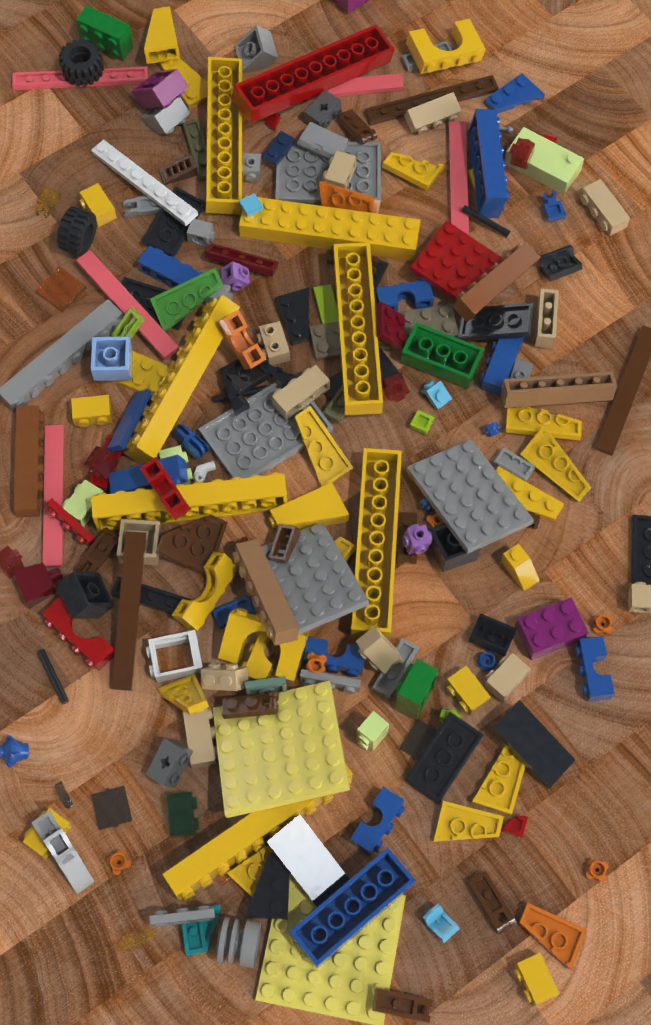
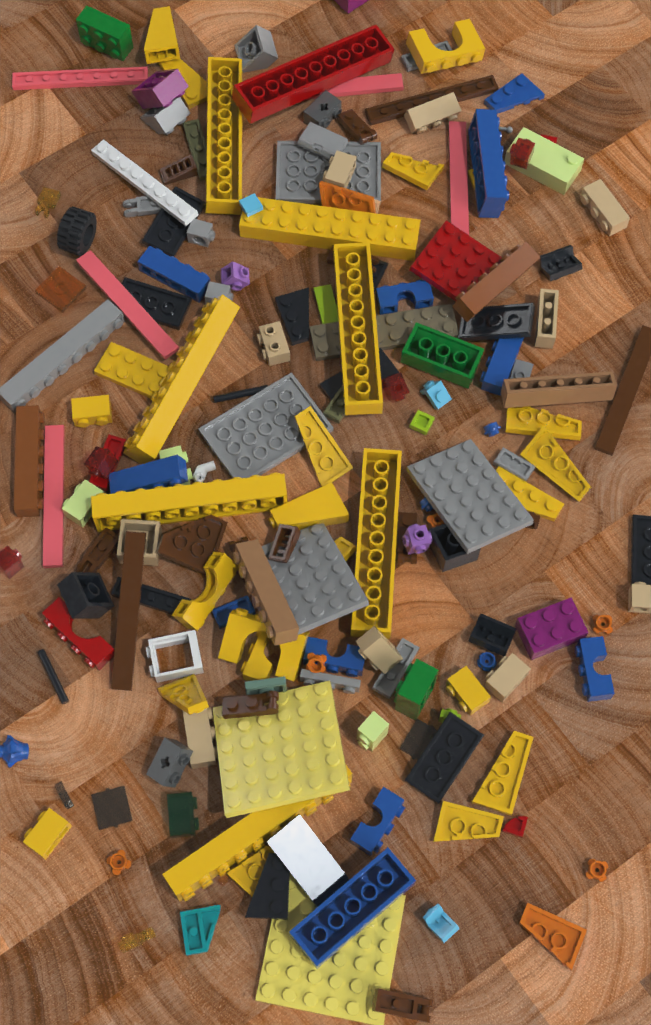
(36, 583): dark red torso -> none
(63, 852): light grey slope -> none
(69, 523): red plate -> none
(81, 52): black tyre -> none
(98, 203): yellow brick -> none
(111, 358): light blue brick -> none
(129, 420): blue tile -> none
(132, 327): lime tile -> none
(165, 488): red arch -> none
(182, 916): light grey plate -> none
(183, 299): bright green wing -> none
(190, 441): blue arm -> none
(224, 677): tan brick -> none
(235, 331): orange arch -> none
(238, 942): light grey wheel -> none
(239, 381): black wing -> none
(251, 167): light grey brick -> none
(254, 263): dark red plate -> none
(272, 121): red tile -> none
(278, 148): dark blue plate -> none
(300, 392): tan brick -> none
(390, 326): dark red plate -> none
(479, 217): black bar -> none
(491, 902): reddish brown plate -> none
(520, 567): yellow slope -> none
(533, 744): black tile -> none
(535, 979): yellow brick -> none
(552, 208): blue plate -> none

